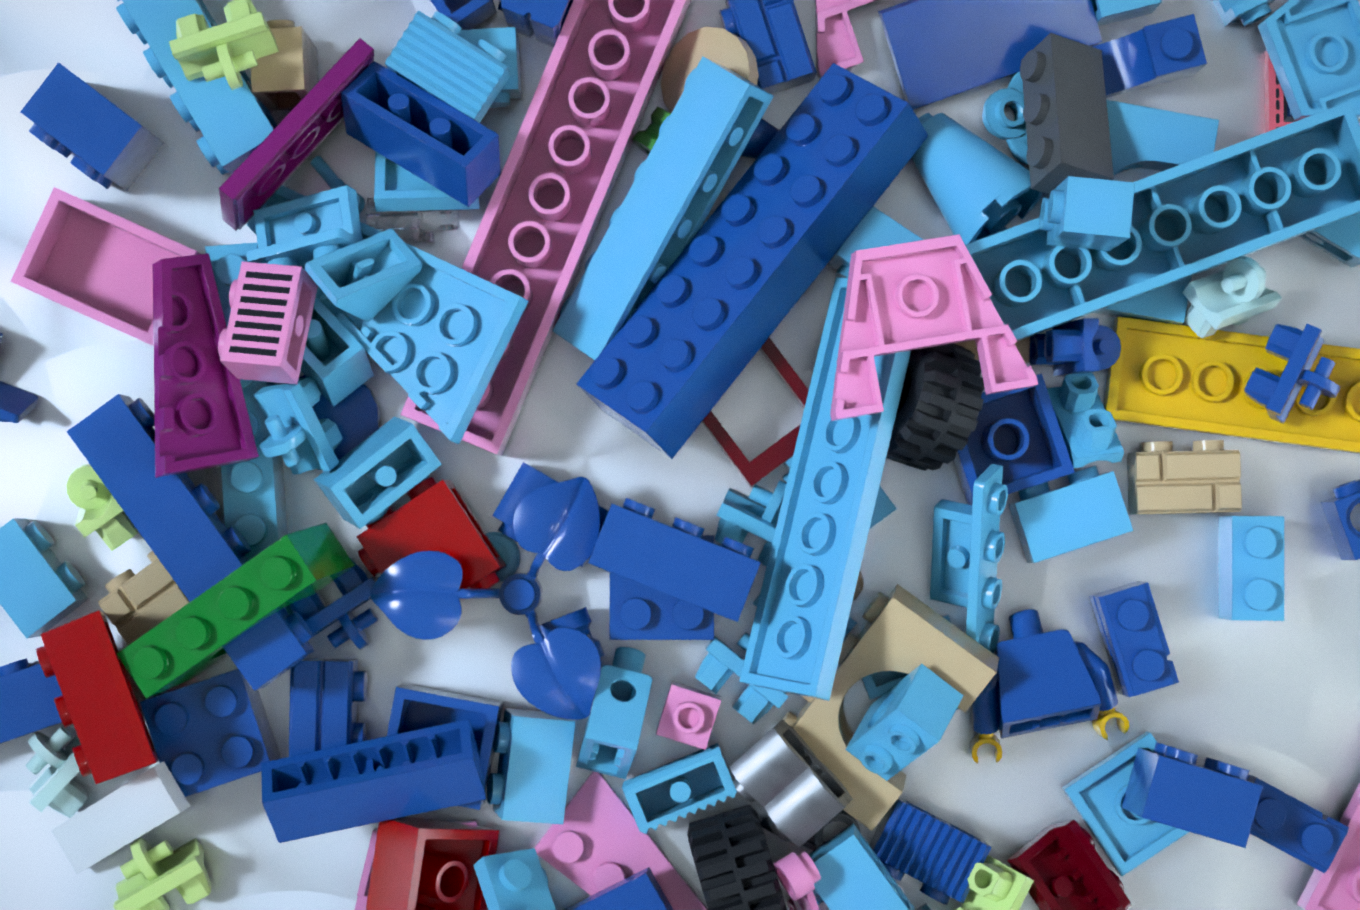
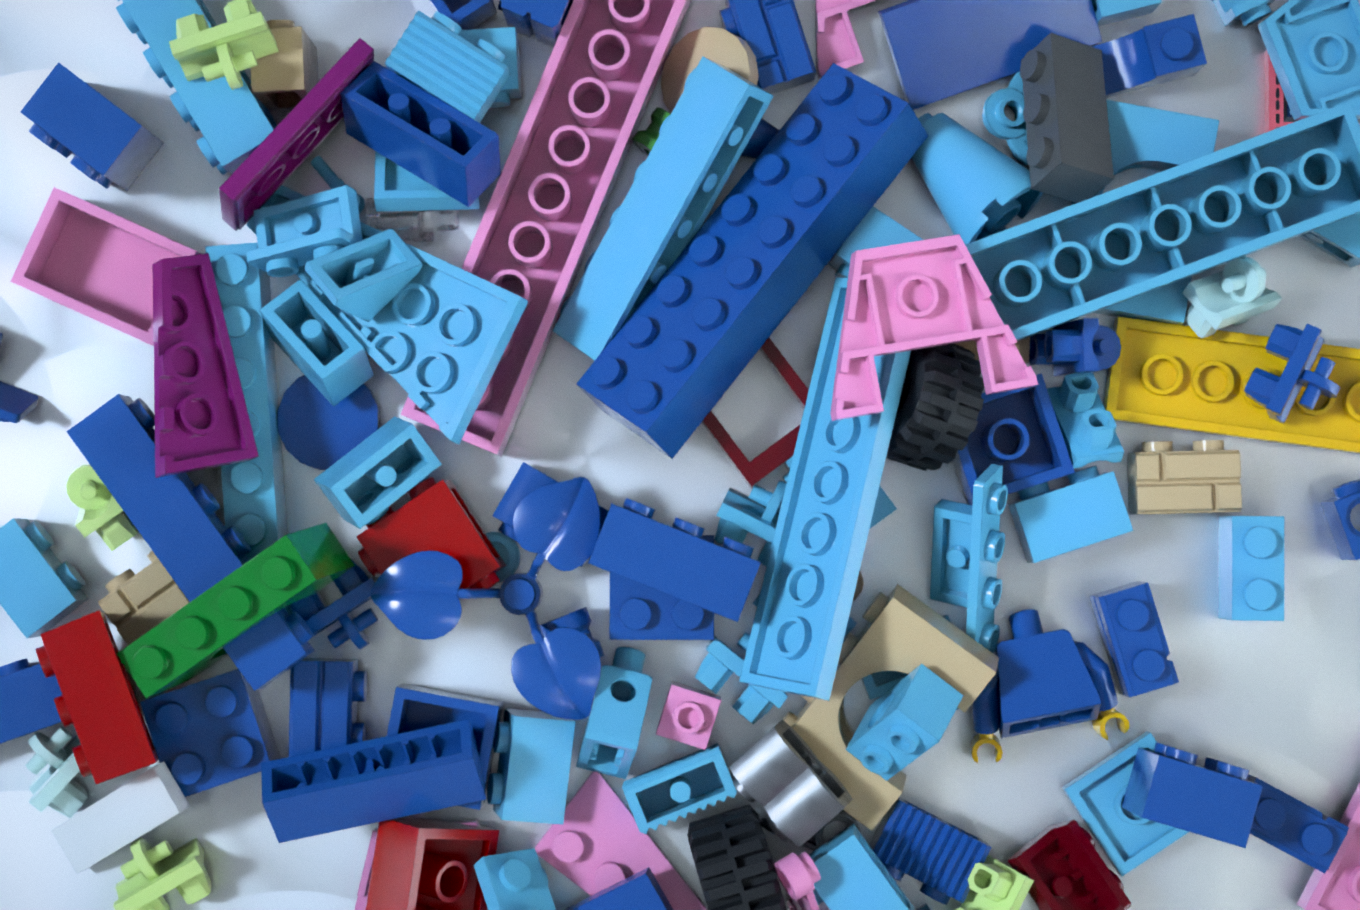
(268, 322): bright pink brick -> none
(295, 429): medium azure hips -> none
(1088, 213): medium azure brick -> none

